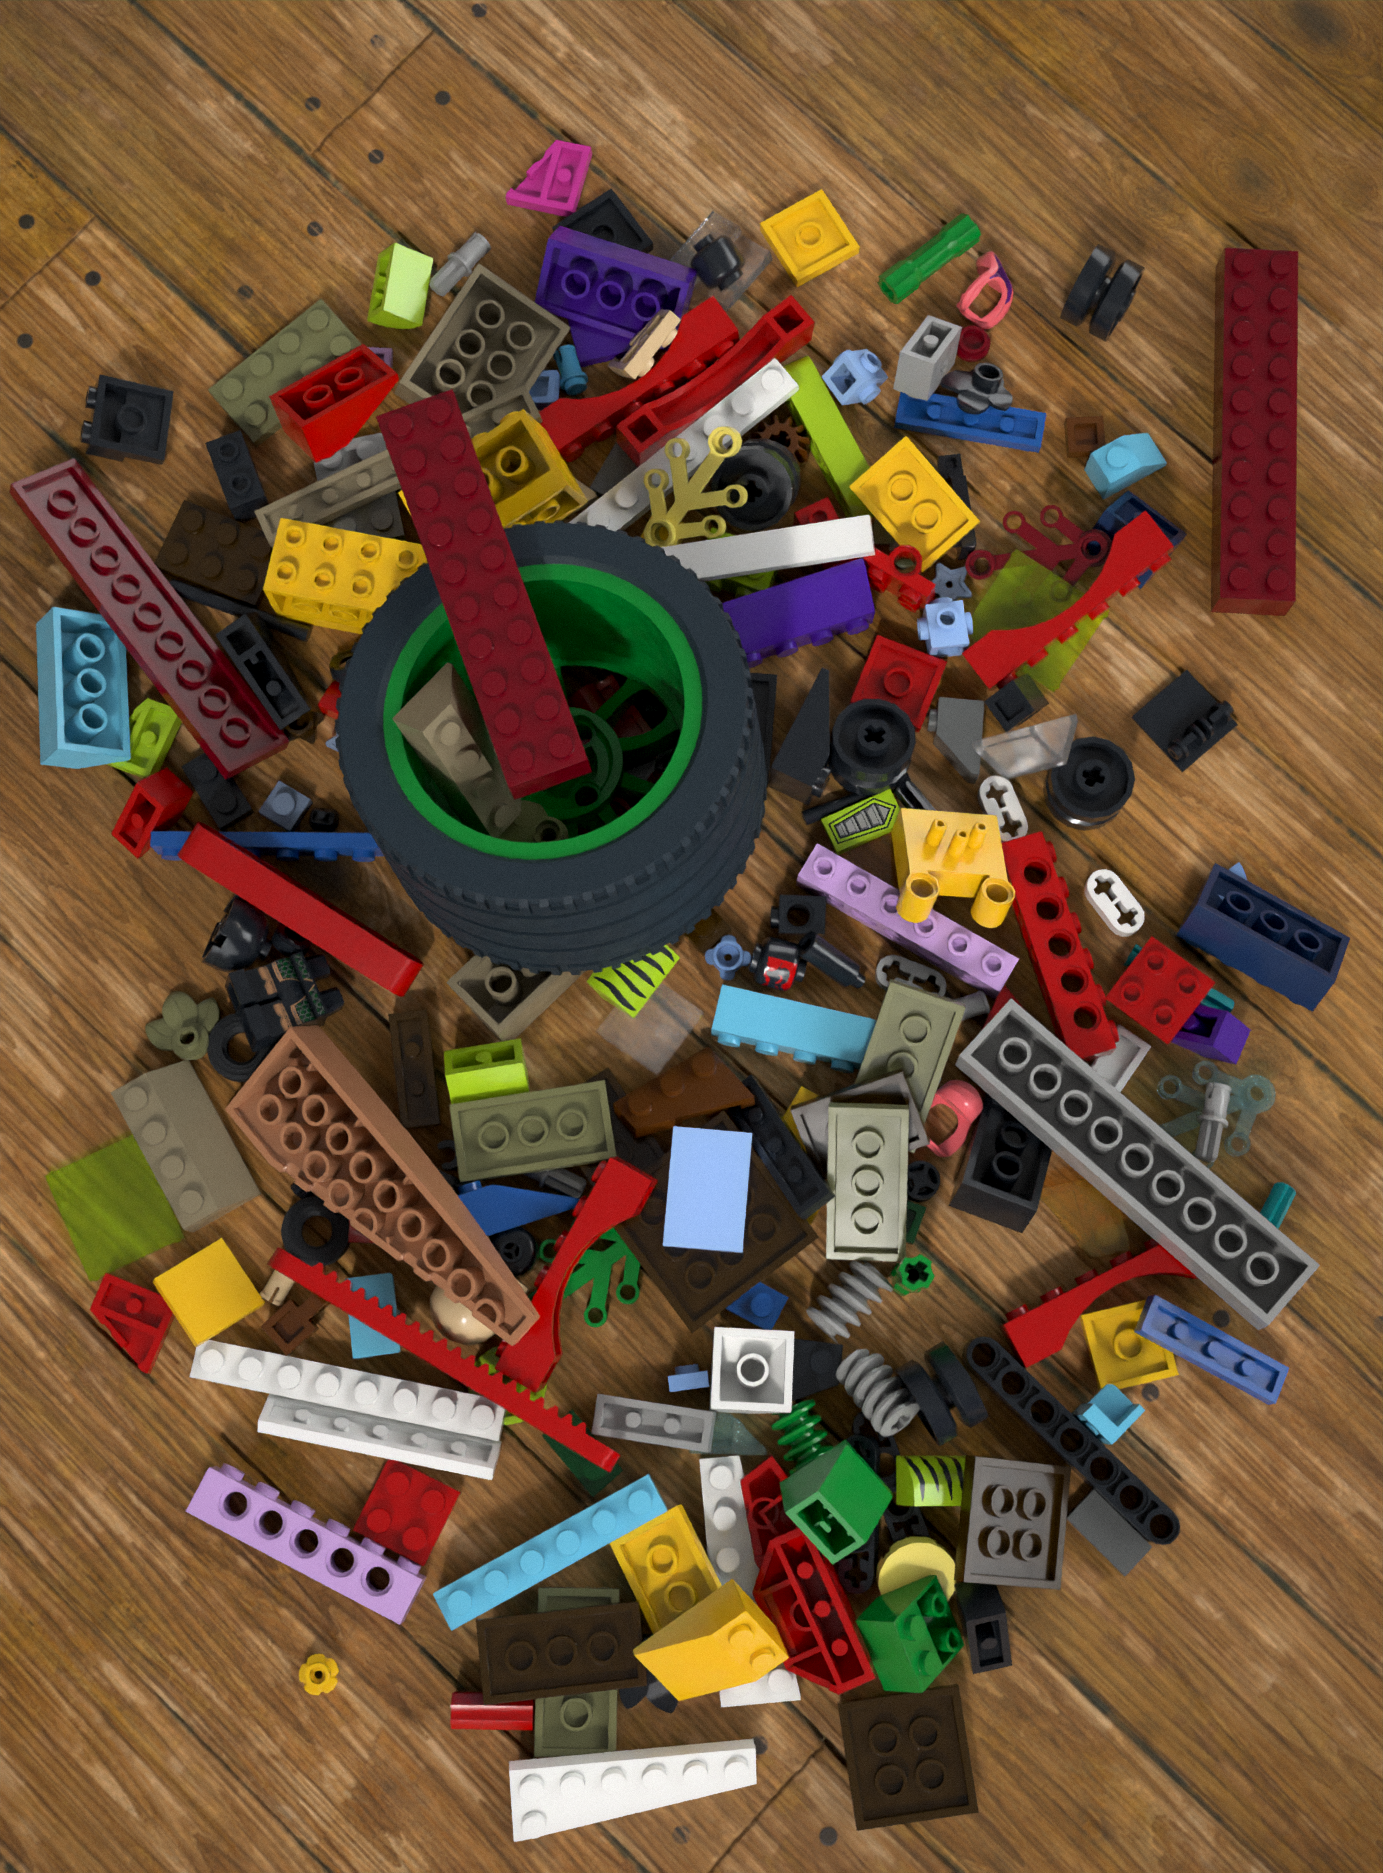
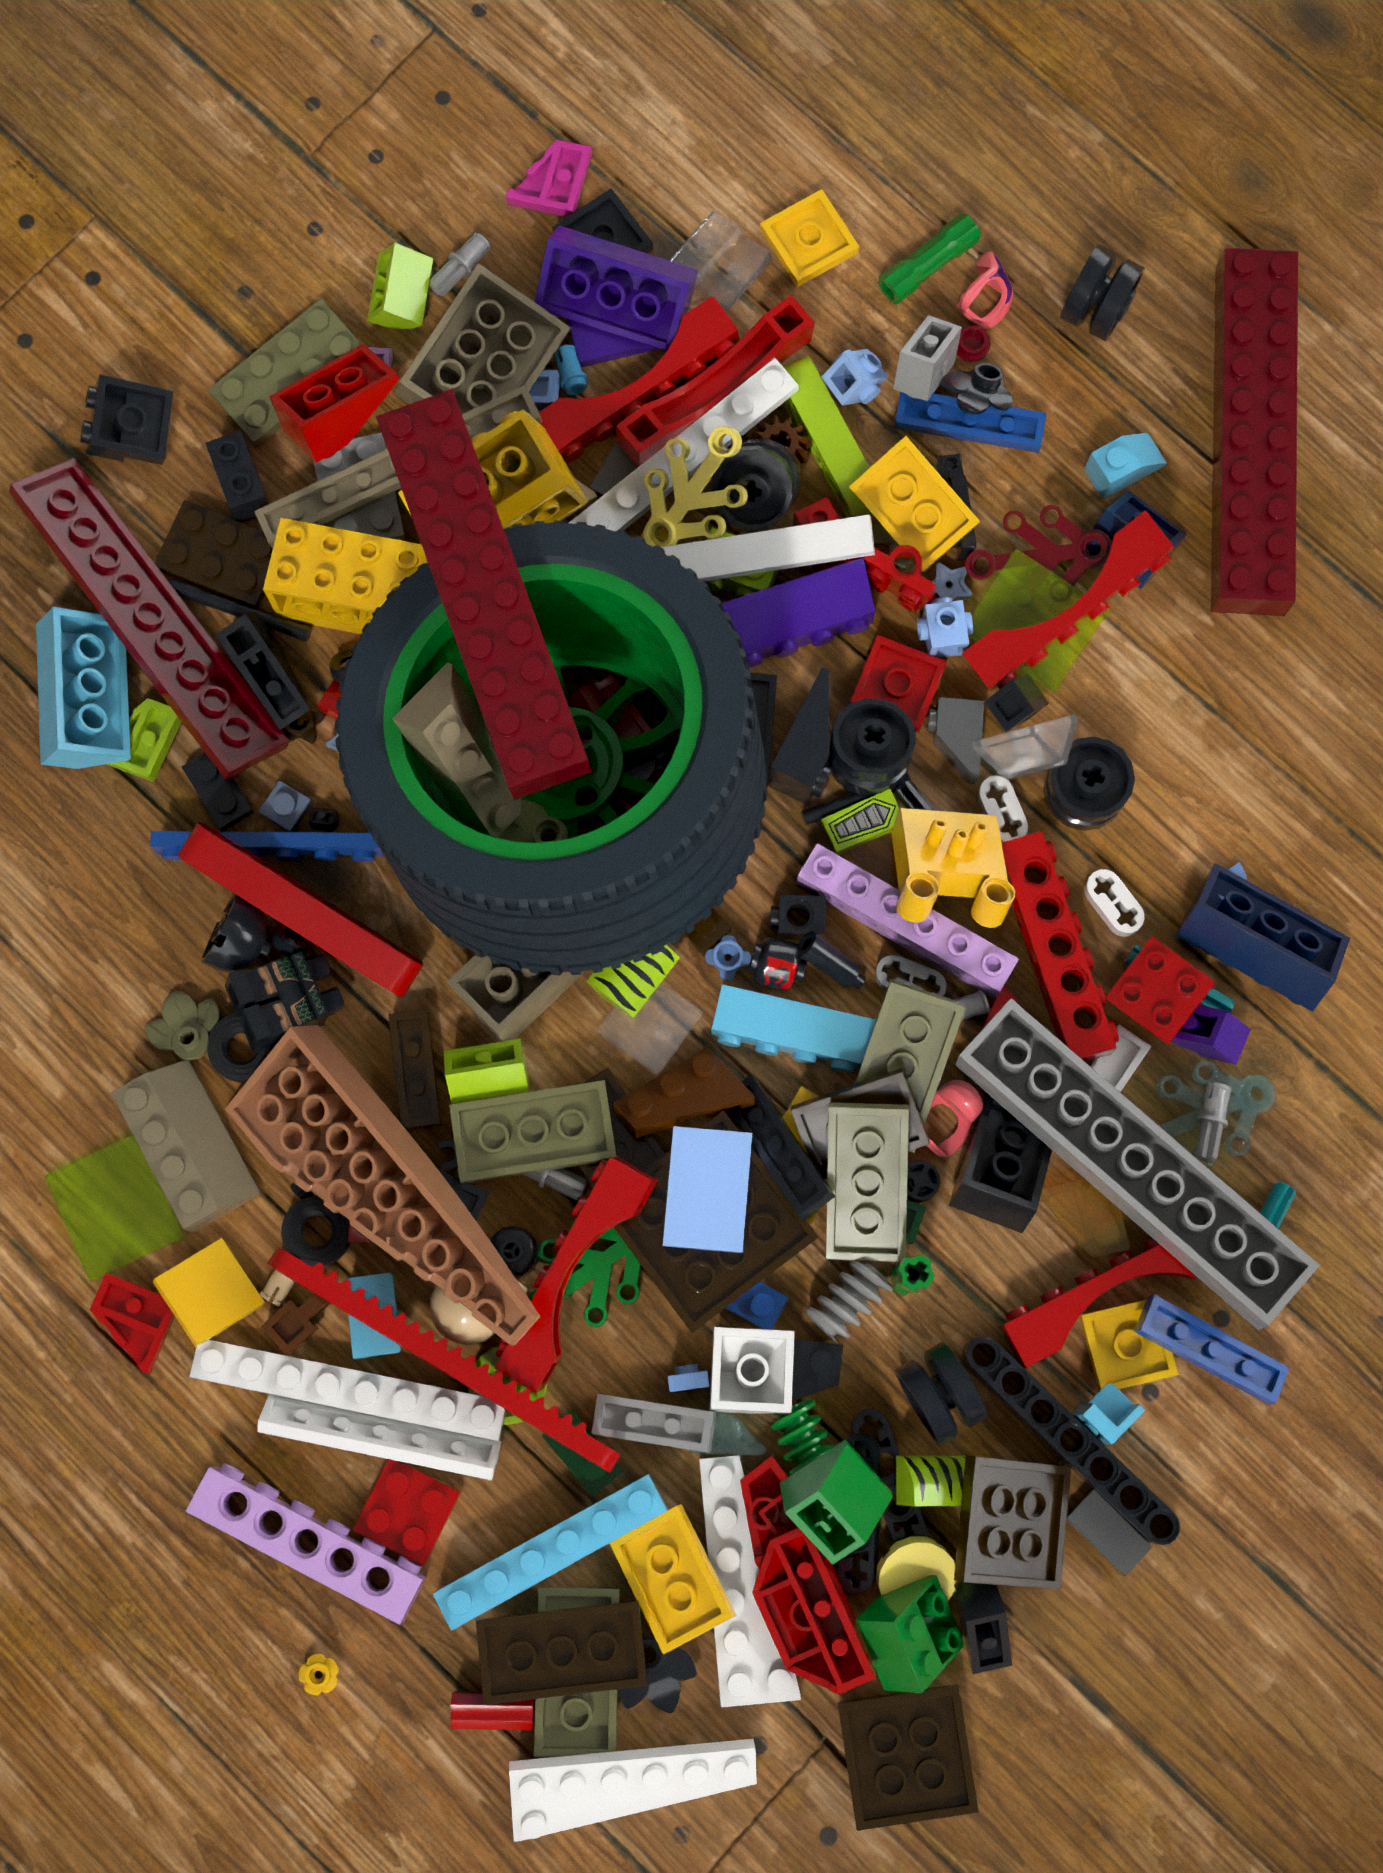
(152, 806): red slope -> none
(503, 1207): blue slope -> none
(657, 333): tan wing -> none
(714, 1645): yellow slope -> none
(717, 262): black head -> none
(877, 1392): light grey piece -> none
(1083, 435): reddish brown plate -> none
(1185, 720): black hinge -> none

